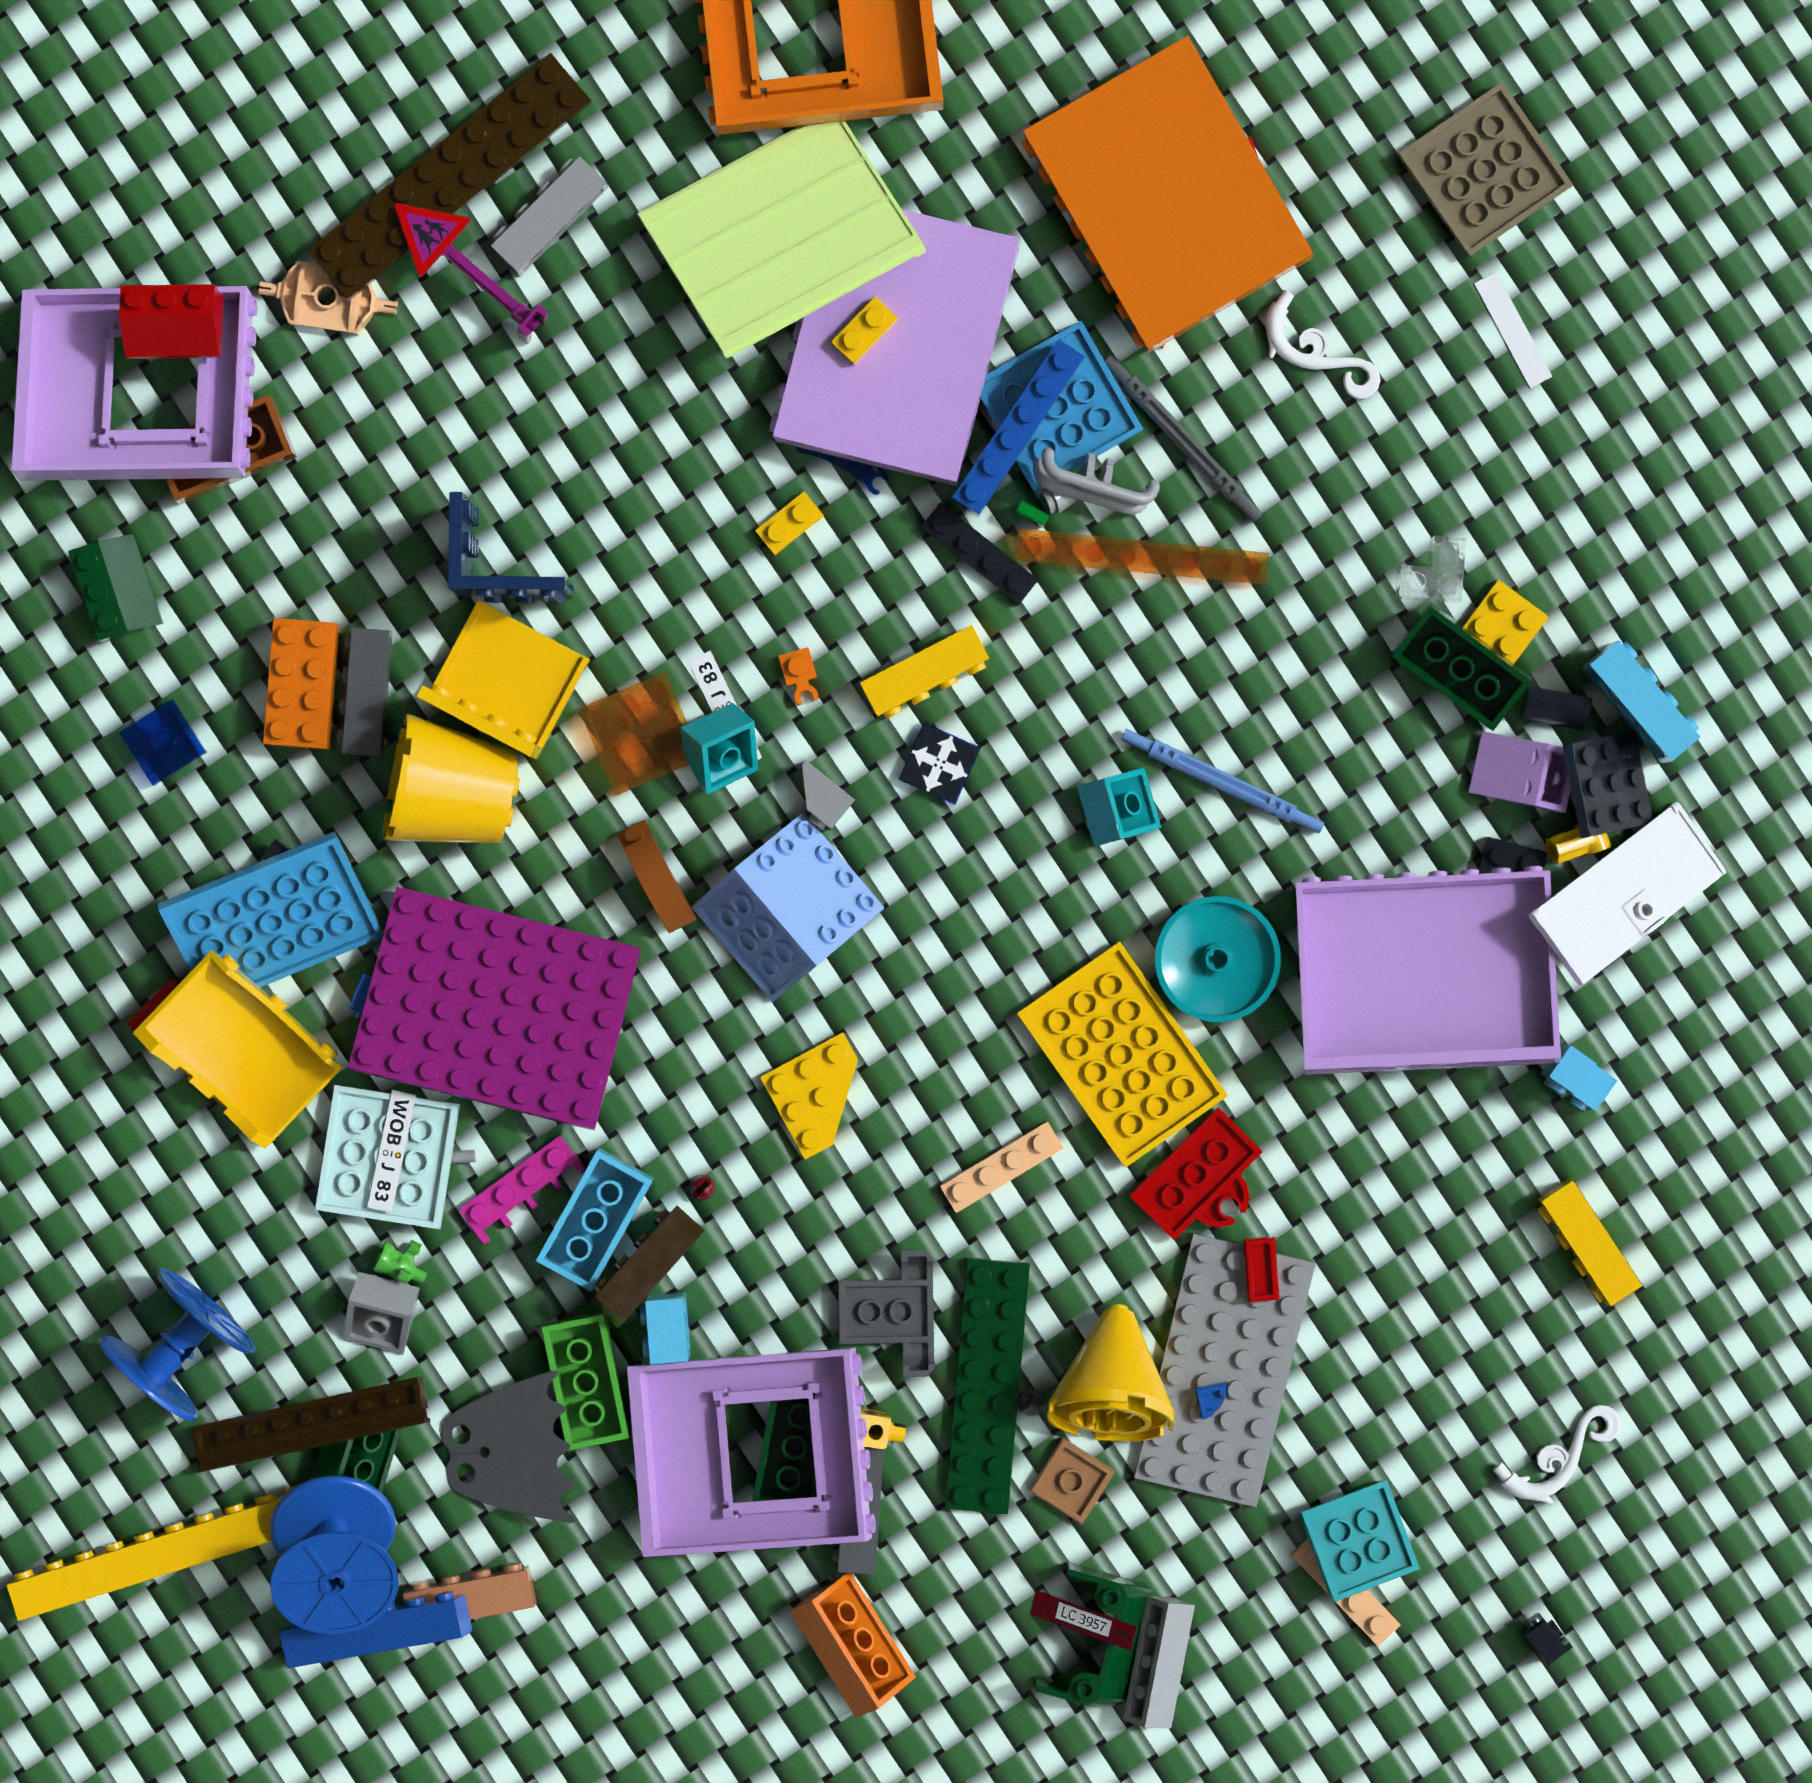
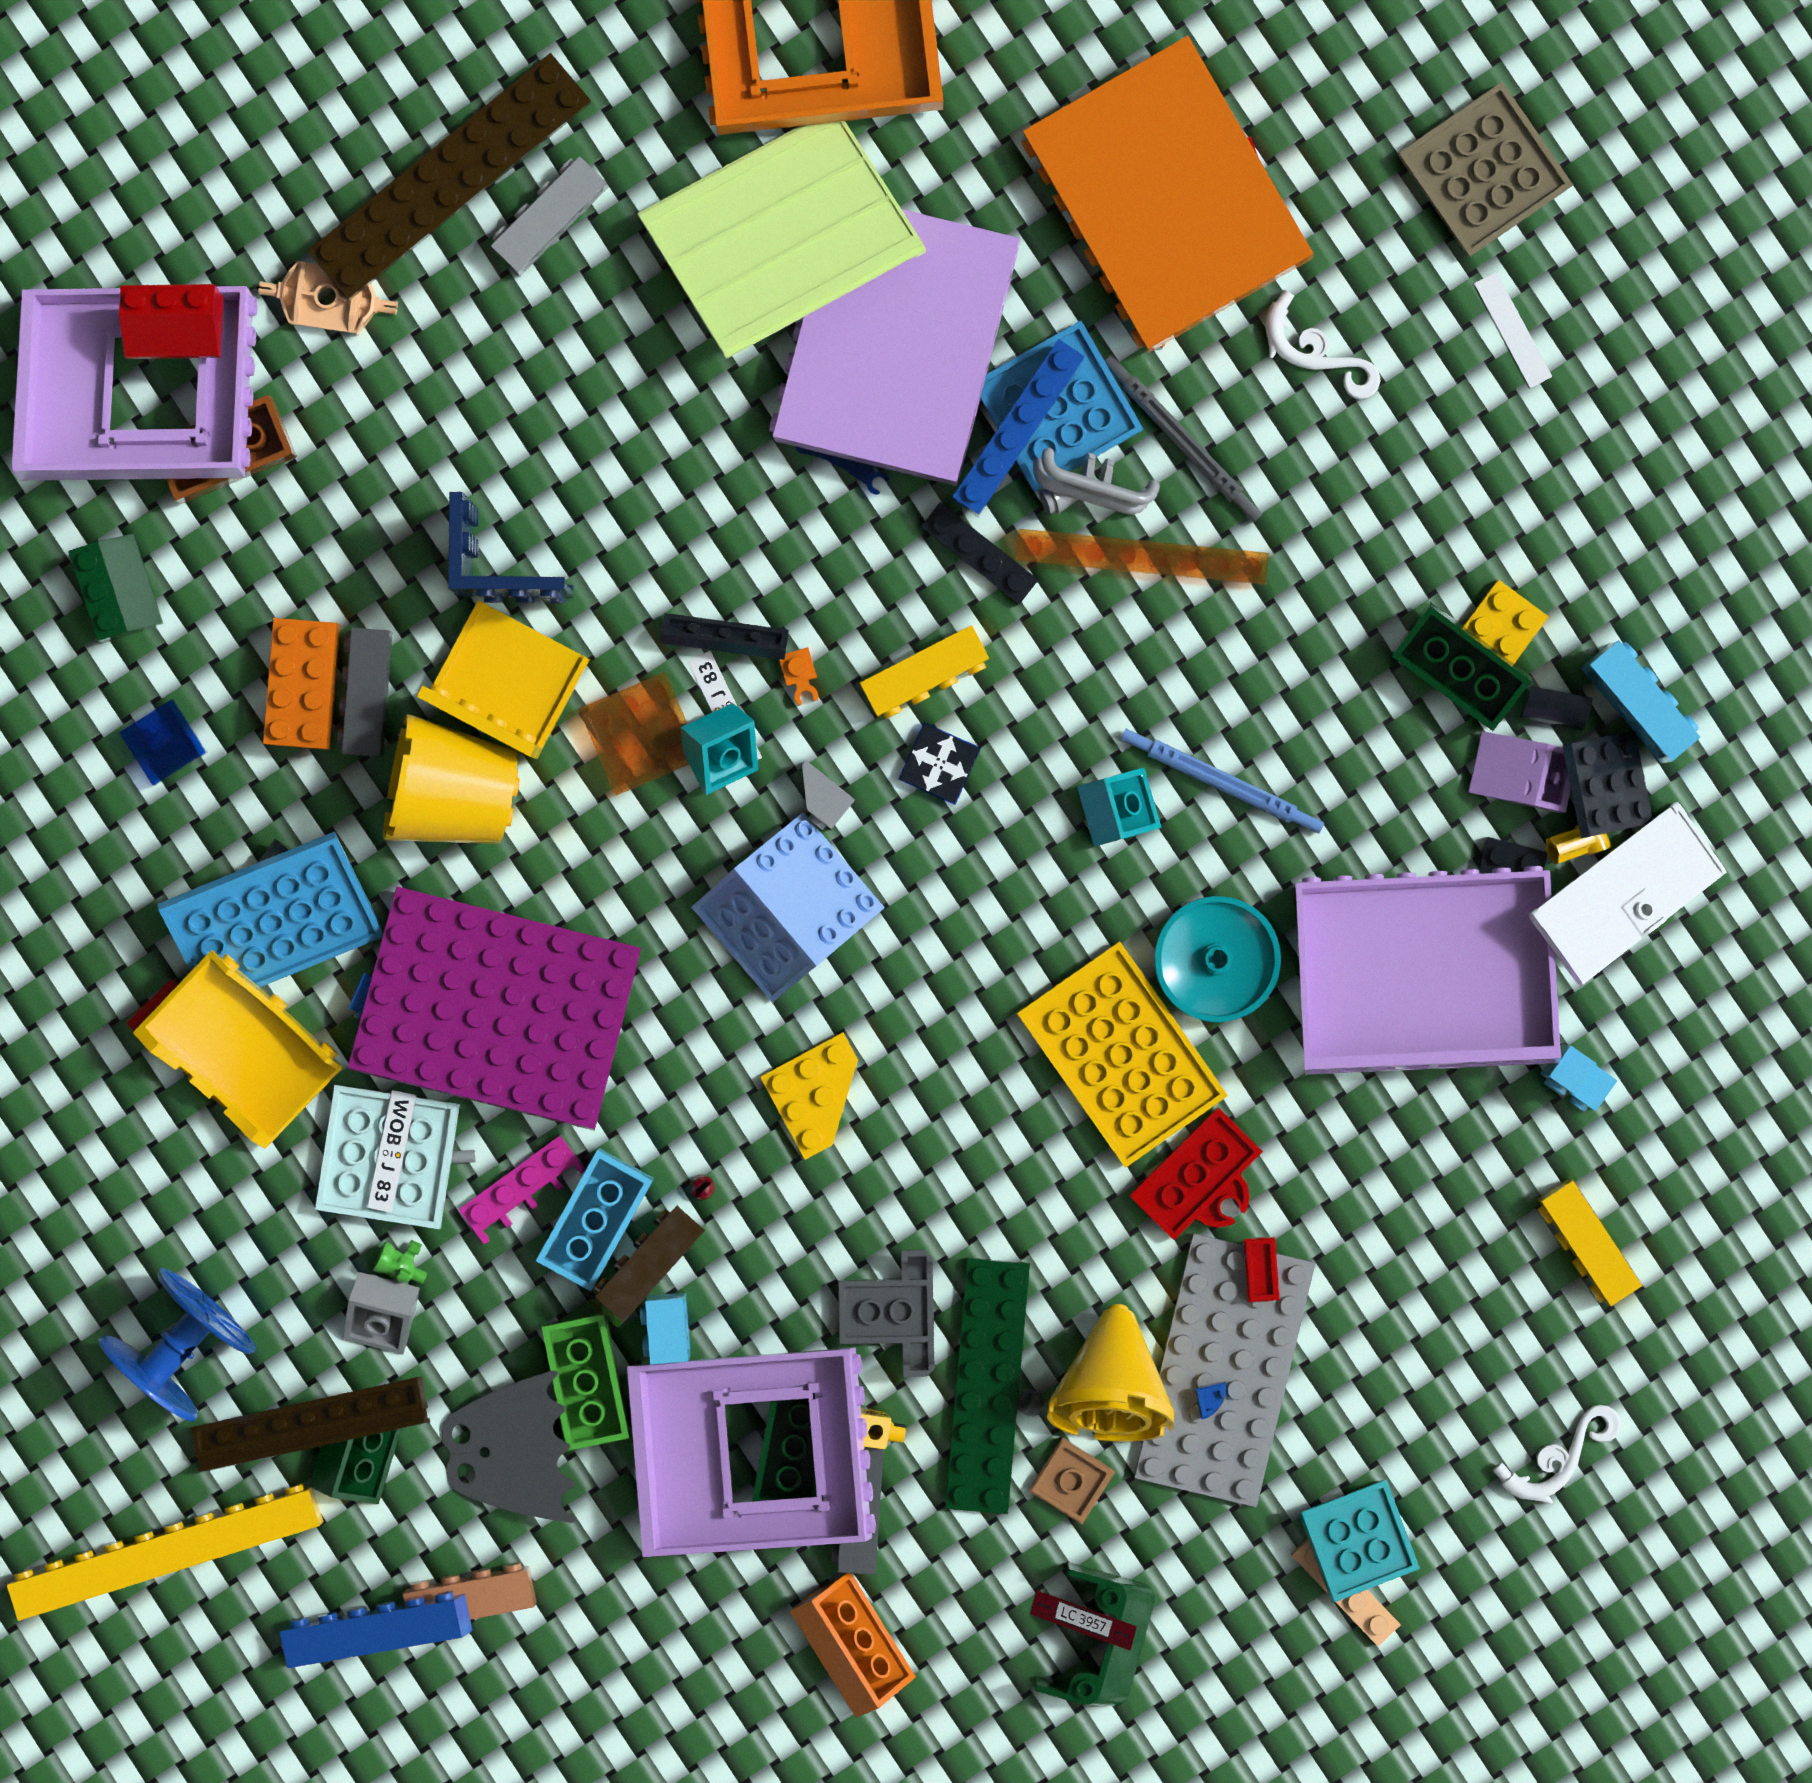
(333, 1555): blue piece -> none
(432, 235): piece -> none
(656, 876): dark orange arch -> none
(724, 636): none -> black plate
(789, 523): yellow plate -> none
(864, 330): yellow plate -> none
(1001, 1167): light nougat plate -> none
(1032, 514): green tile -> none
(1158, 1662): light grey brick -> none
(1441, 579): clear brick -> none
(1545, 1638): black brick -> none

